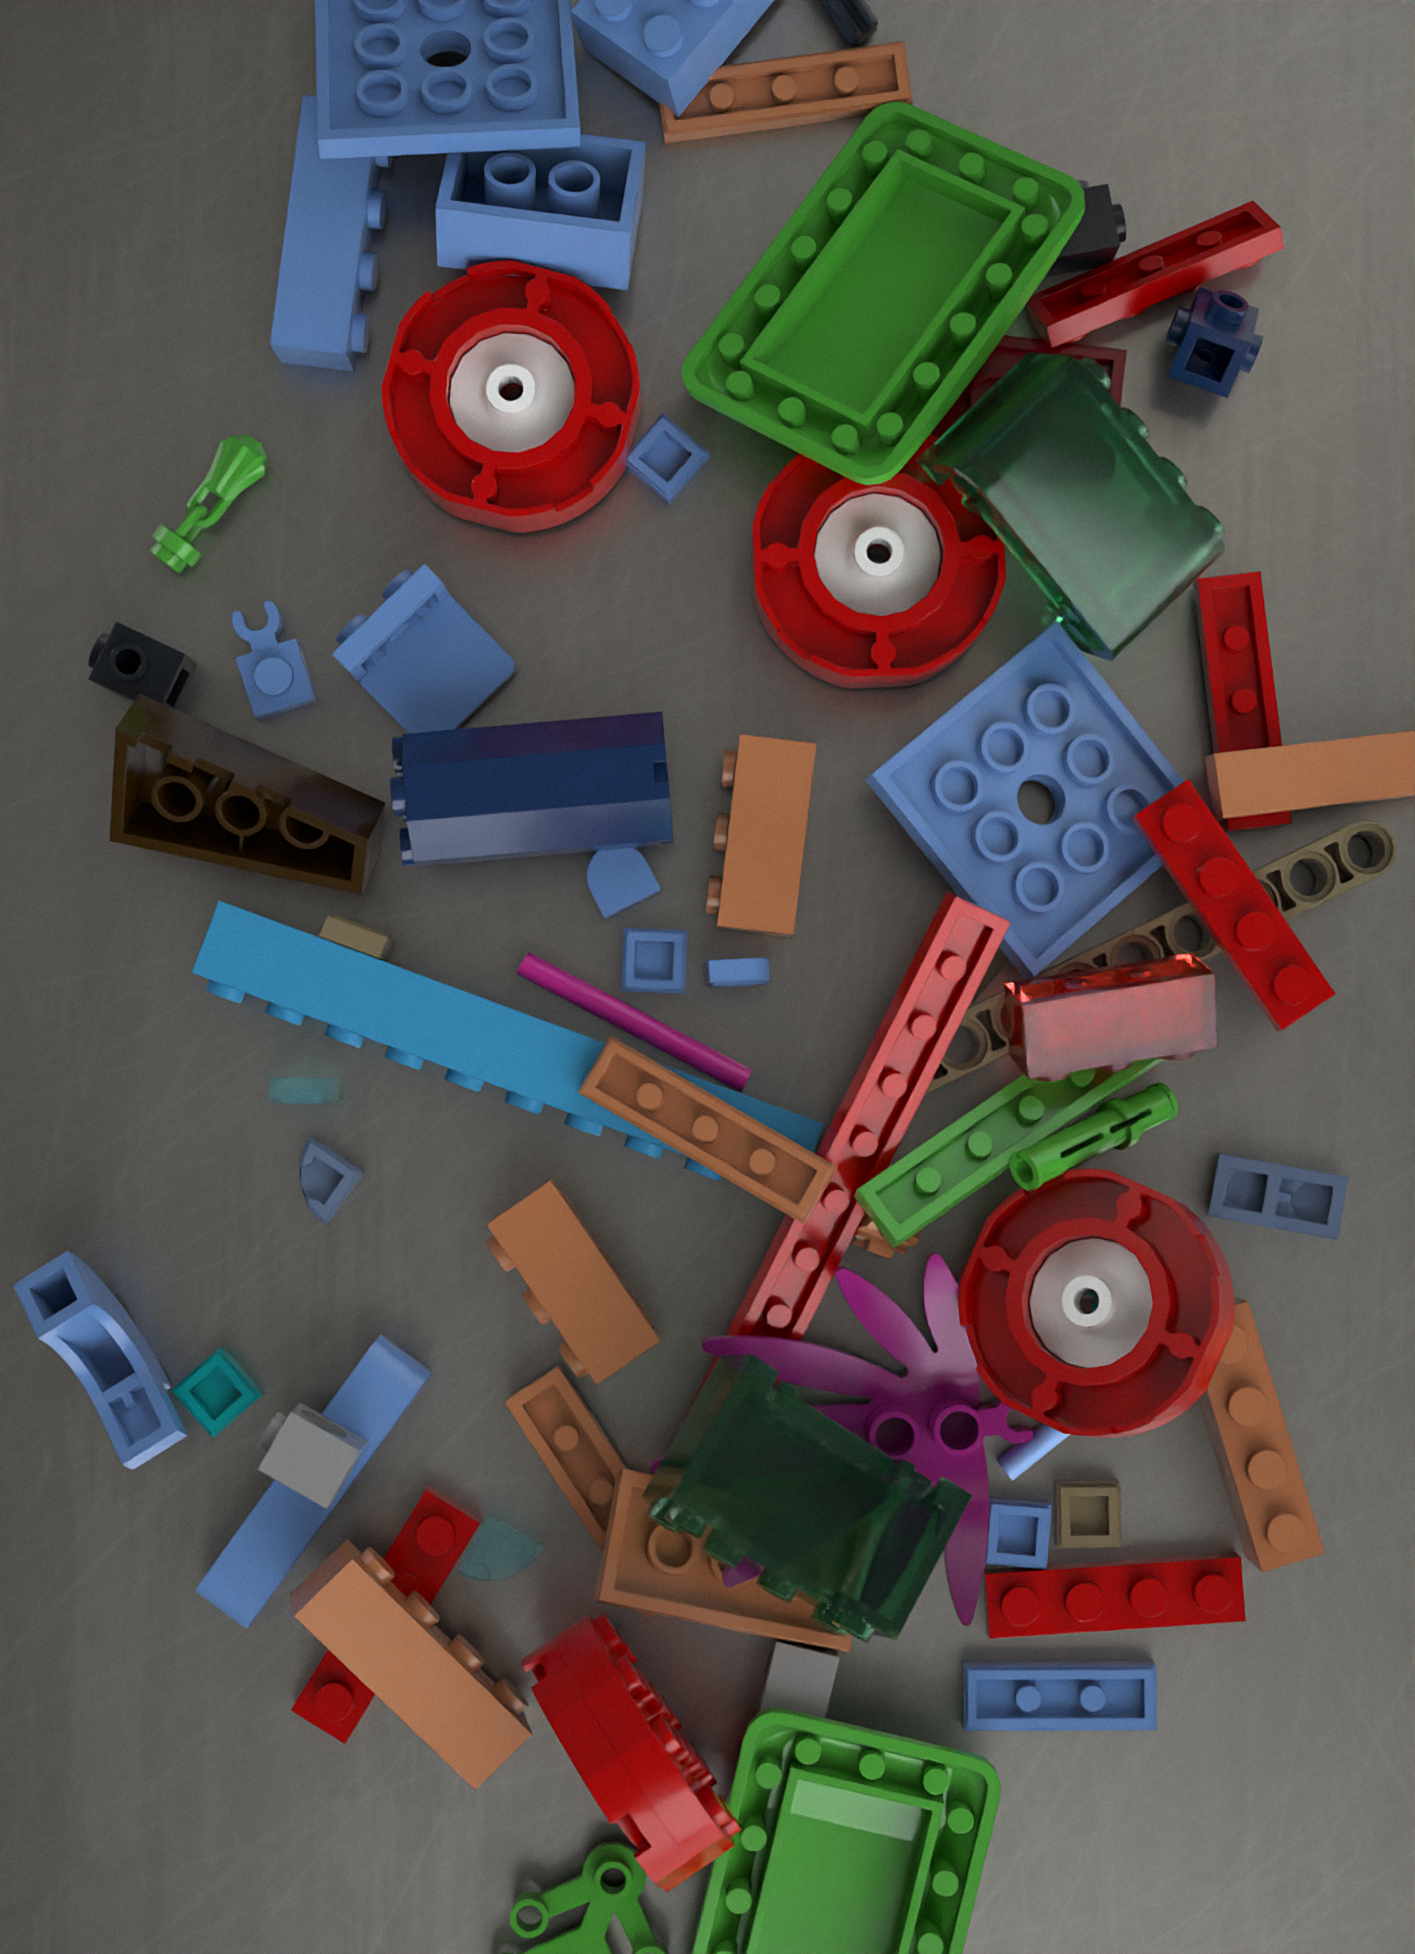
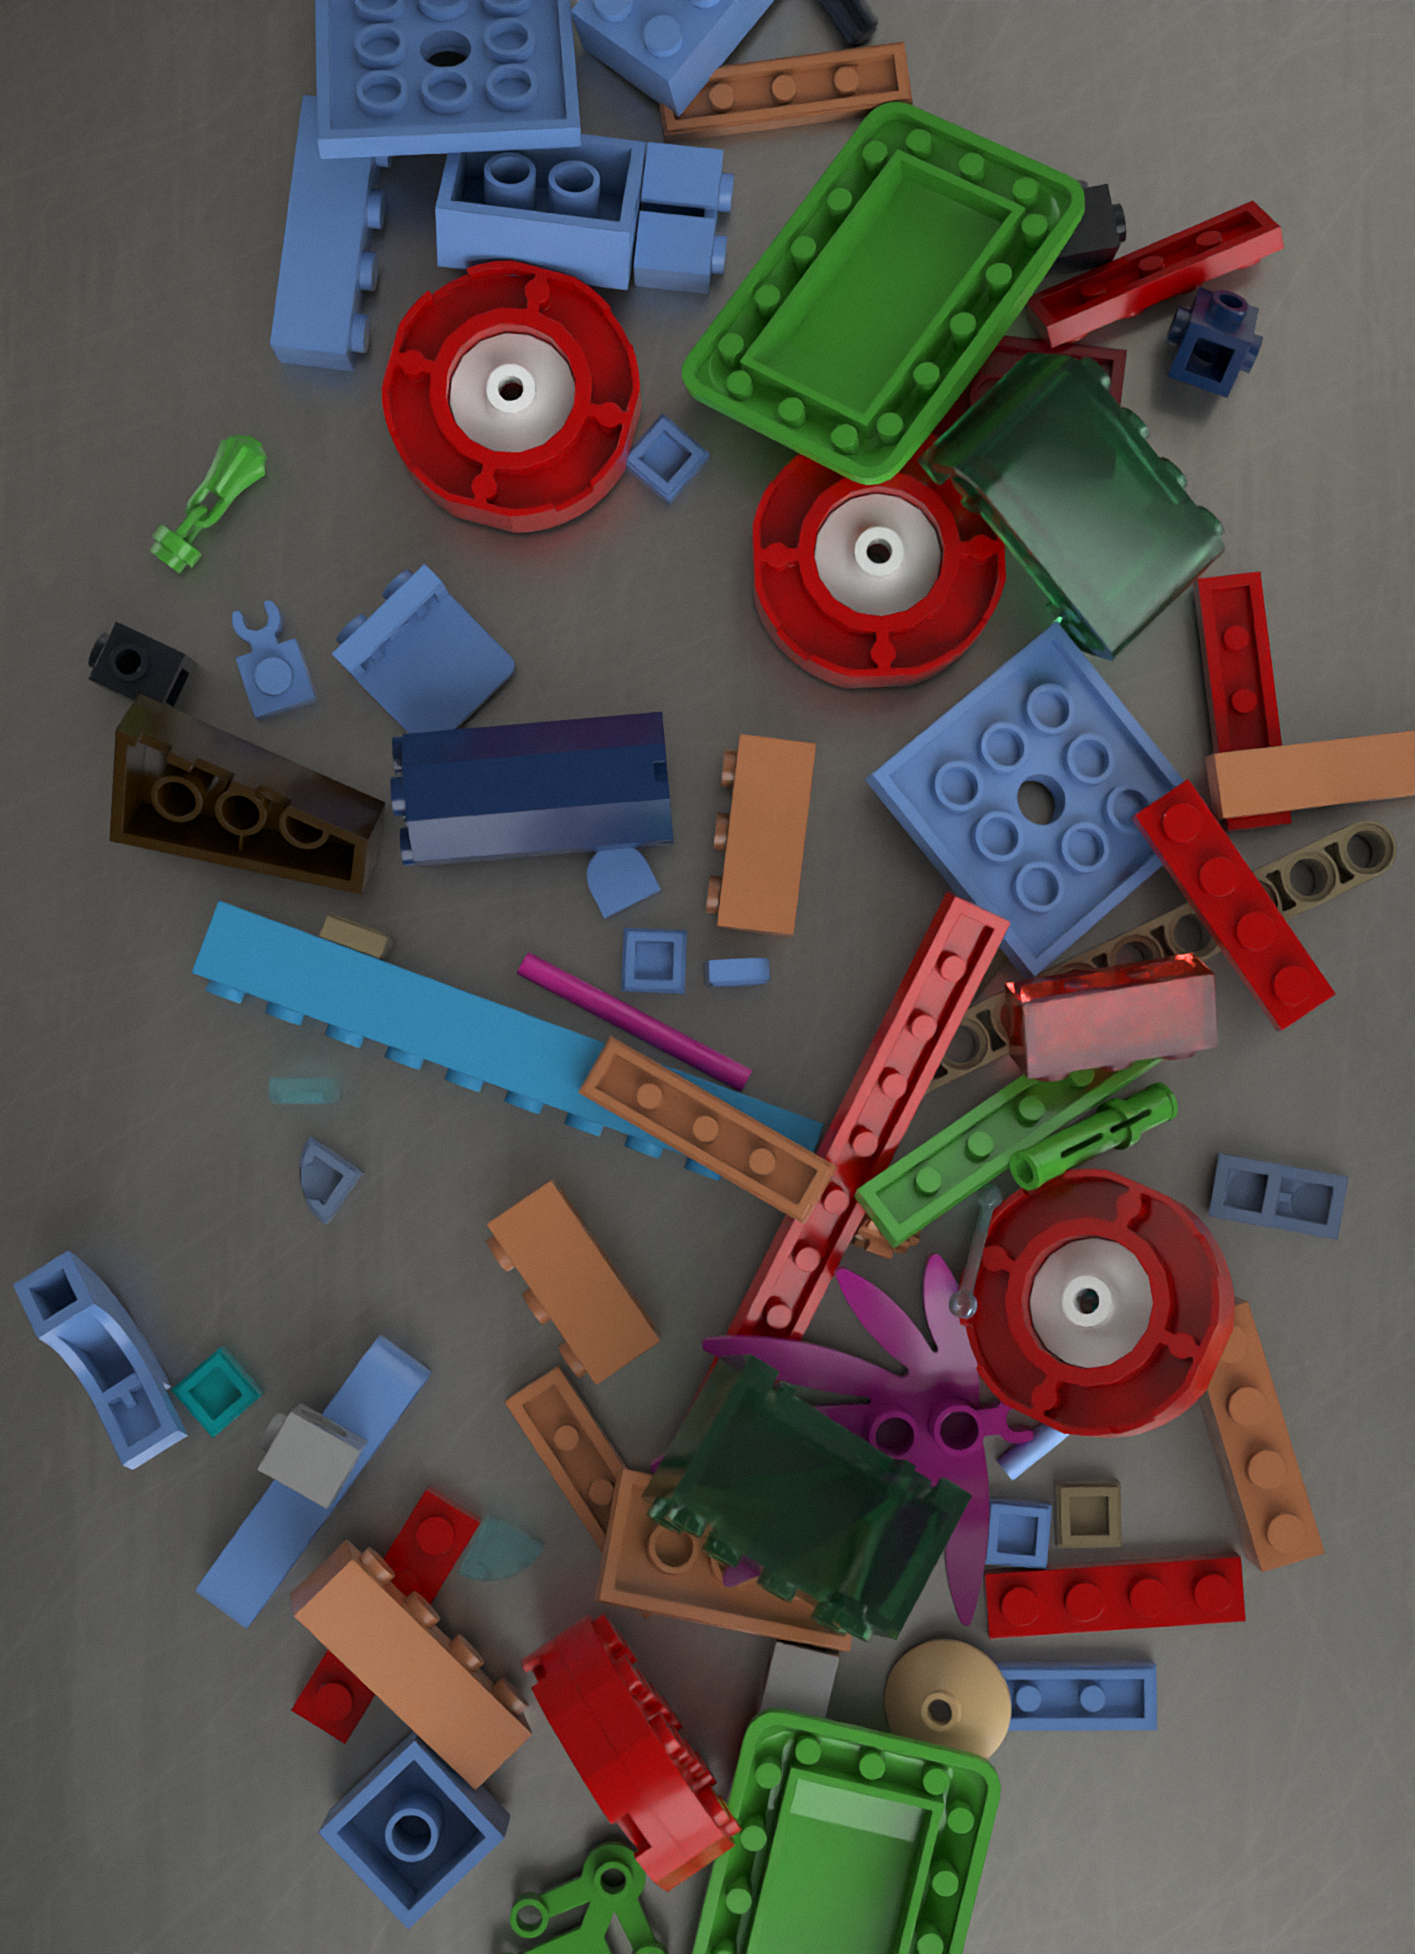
(414, 1828): none -> medium blue brick
(679, 218): none -> medium blue piece
(961, 1678): none -> tan dish
(963, 1303): none -> clear light blue hinge

